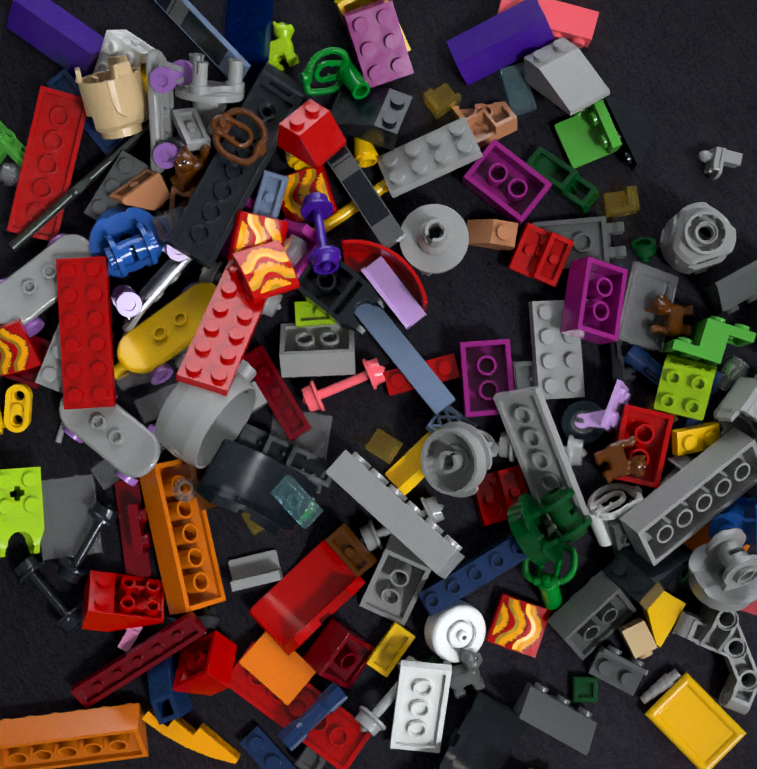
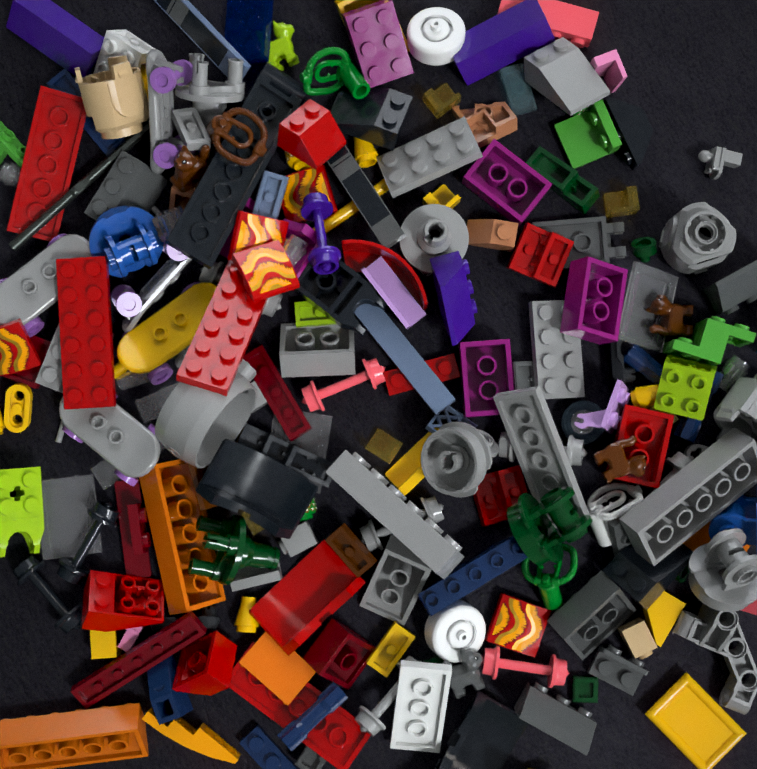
(104, 645): none -> yellow panel
(143, 191): nougat slope -> none
(184, 497): clear cone -> none
(233, 549): none -> dark green piece
(244, 621): none -> yellow cone
(296, 501): clear light blue plate -> none
(300, 540): none -> light grey brick
(435, 35): none -> white wheel
(443, 197): none -> yellow panel
(454, 294): none -> dark purple slope
(556, 669): none -> coral piece
(611, 68): none -> bright pink panel
(644, 396): none -> yellow cone
(660, 686): light grey animal -> none
(694, 438): yellow plate -> none

